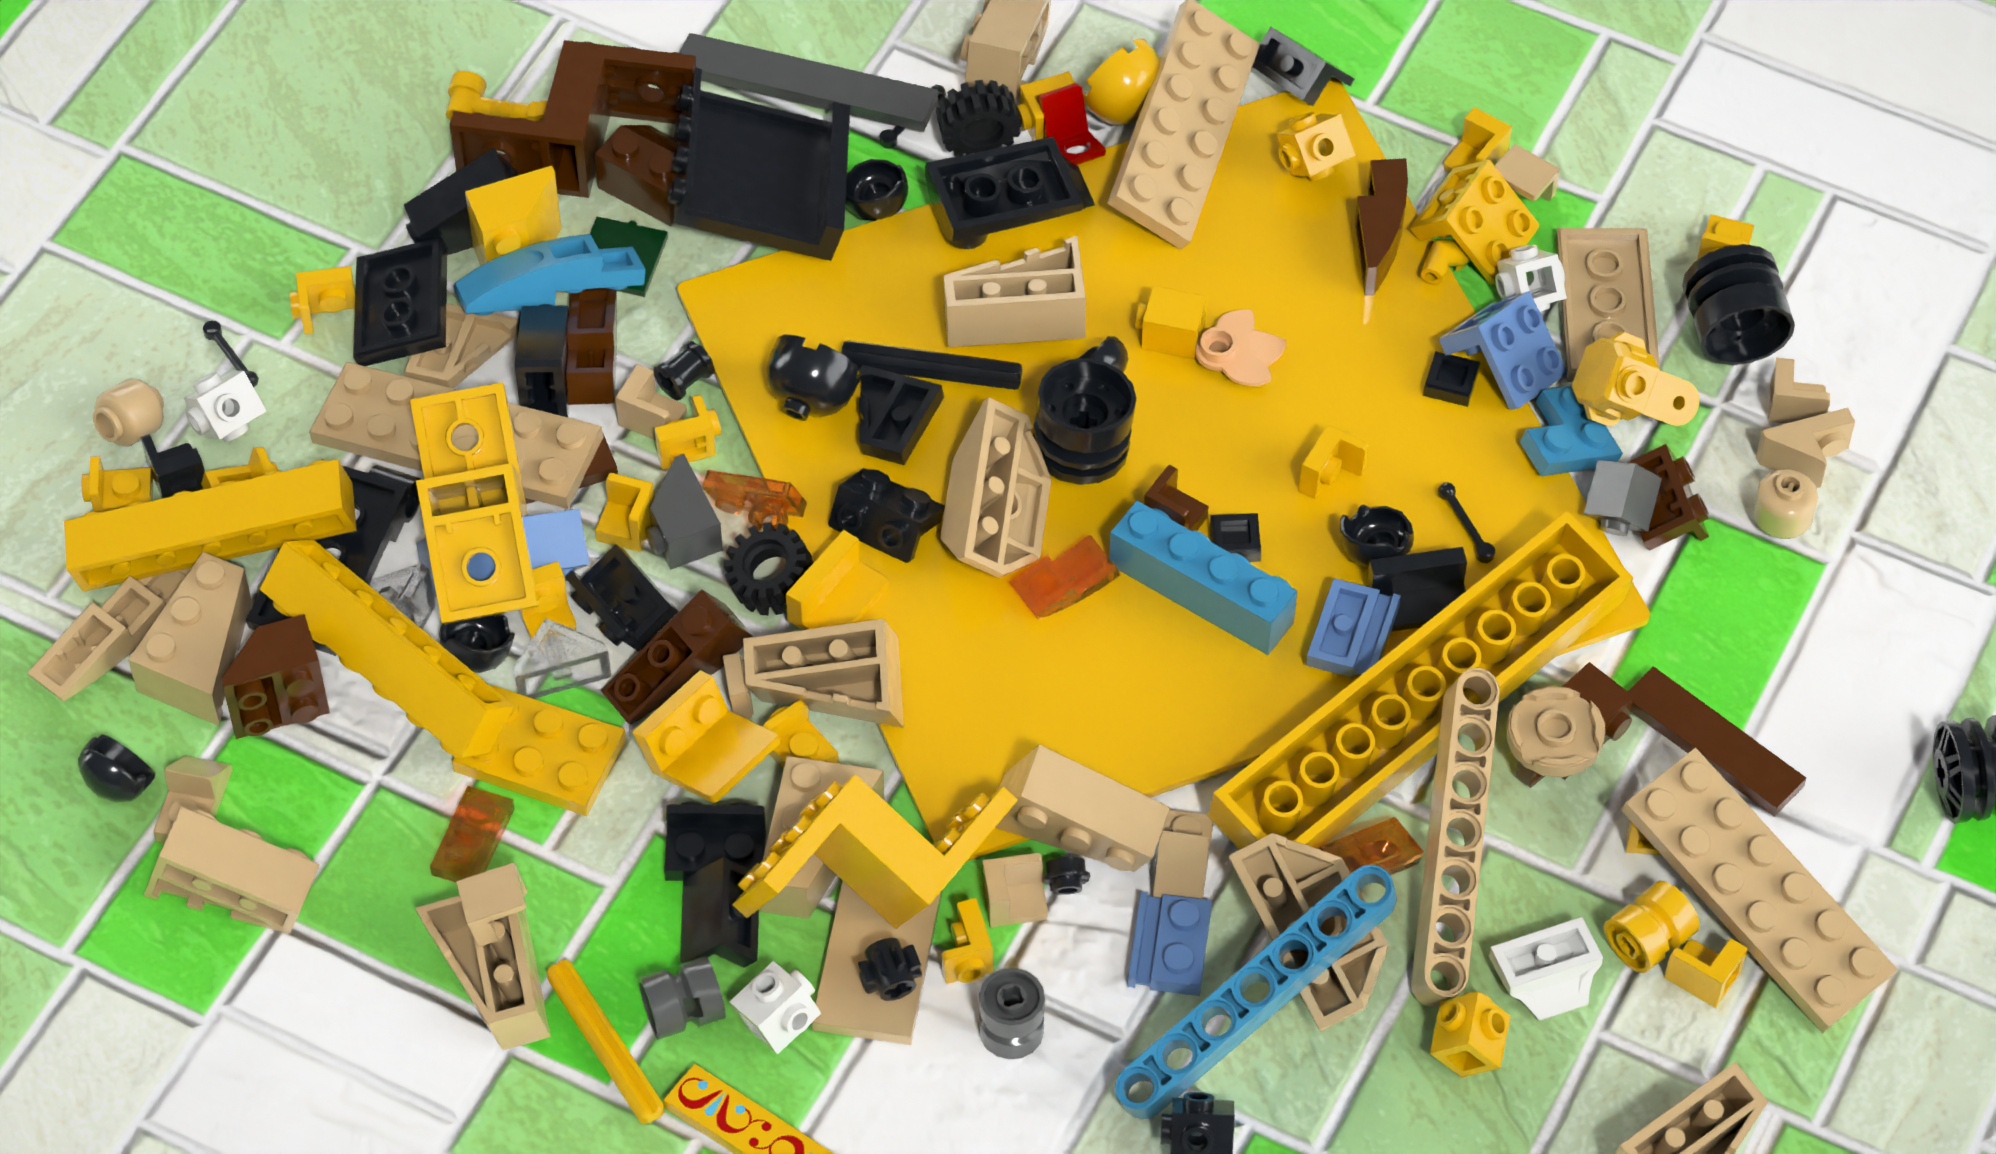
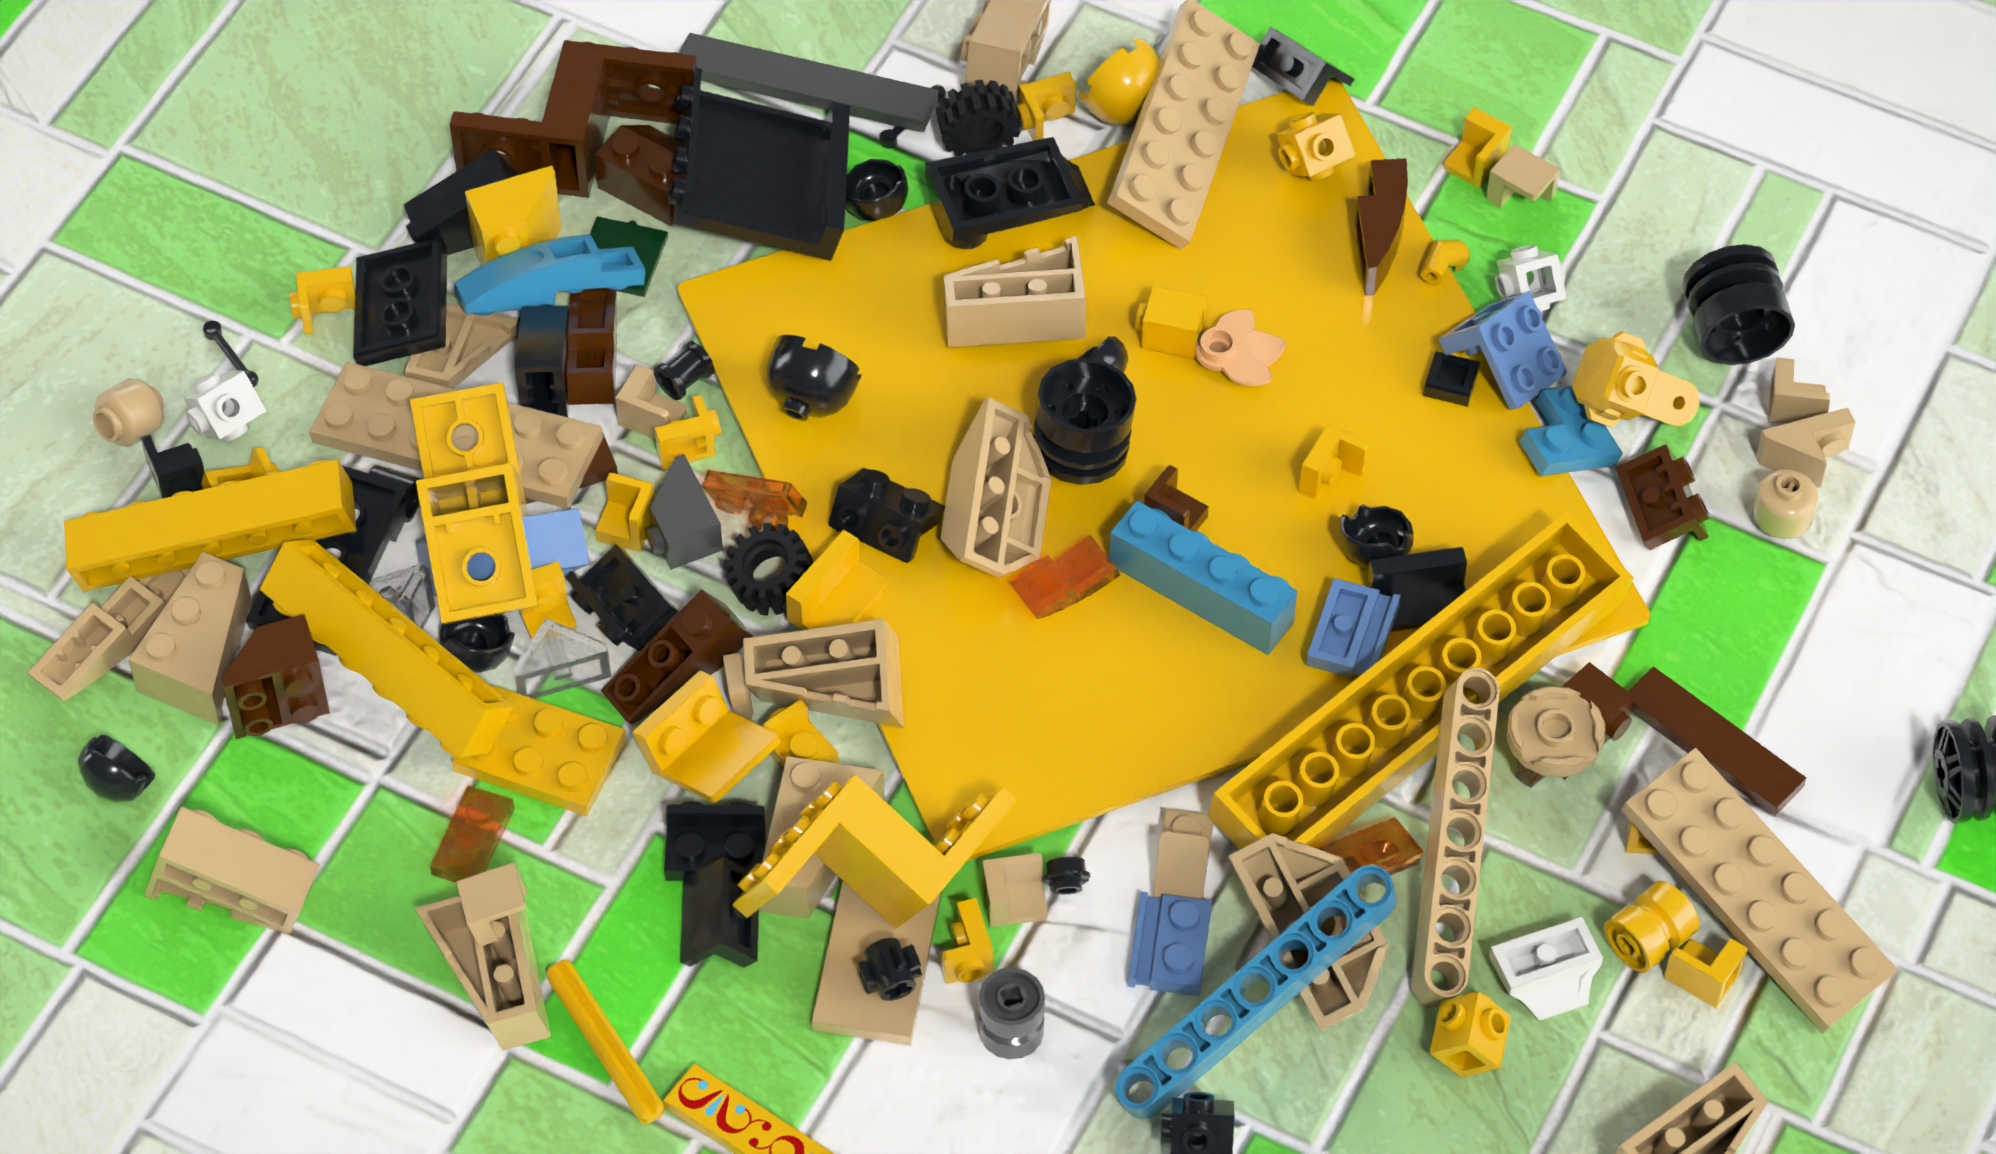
(115, 488): yellow bracket -> none
(193, 785): tan slope -> none
(467, 96): yellow brick -> none
(682, 997): dark grey wheel -> none
(776, 1006): white brick -> none
(894, 412): black wing -> none
(935, 365): black axle -> none
(1067, 123): red bracket -> none
(1081, 811): tan wedge -> none
(1237, 534): black tile -> none
(1480, 214): yellow bracket -> none
(1485, 551): black hinge -> none
(1605, 289): tan tile -> none
(1622, 497): brick -> none
(1724, 232): yellow bracket -> none

